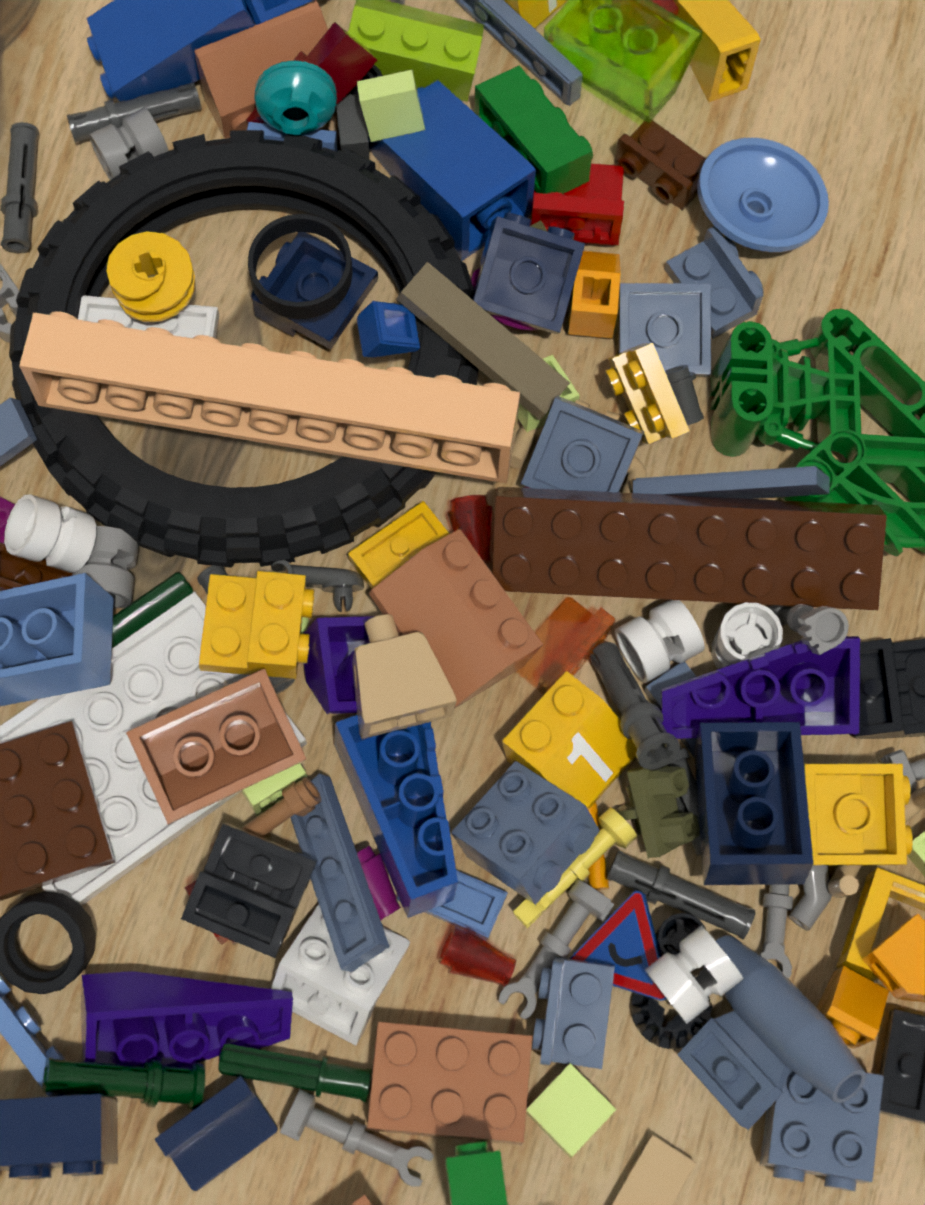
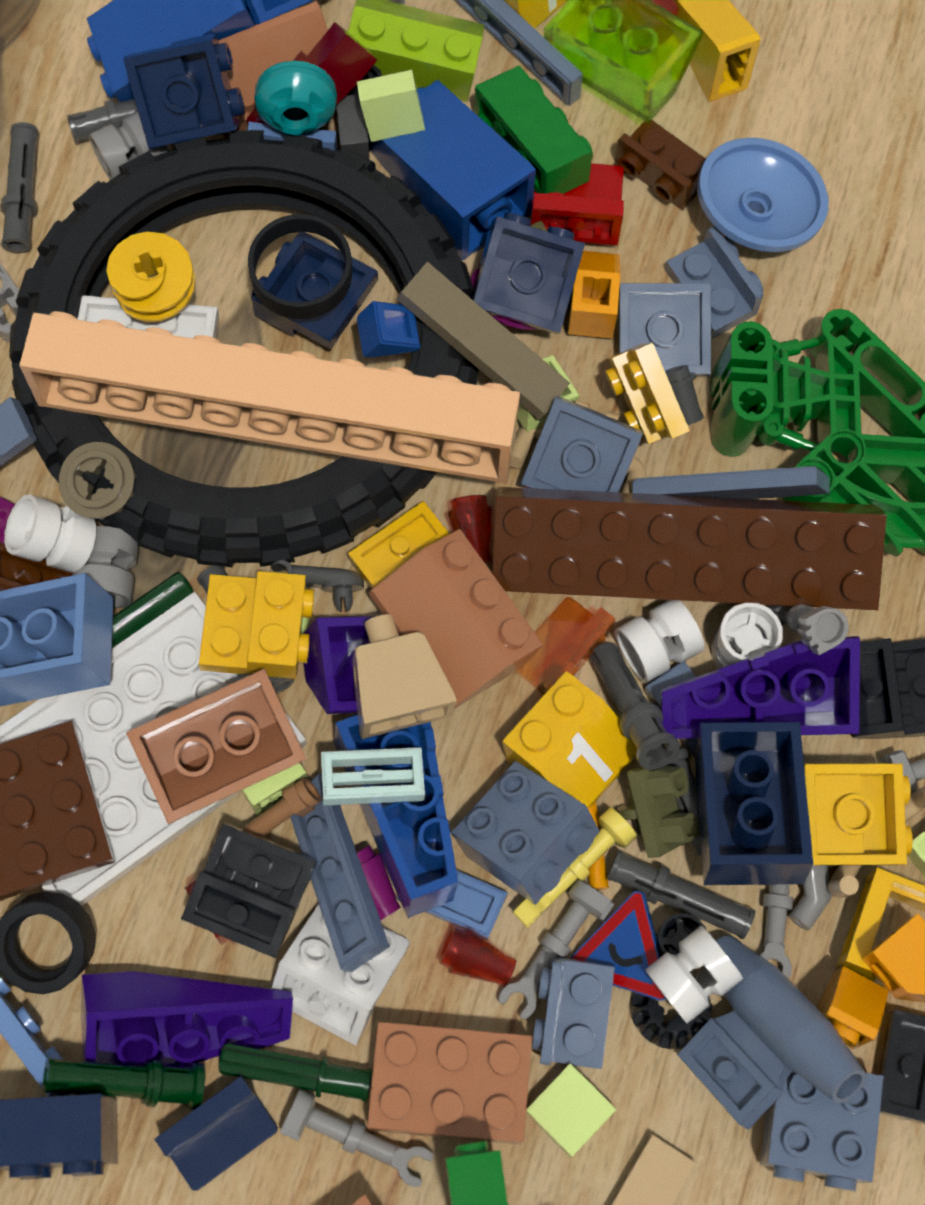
(91, 460): none -> dark tan gear
(184, 90): none -> dark blue plate
(373, 794): none -> light aqua tile

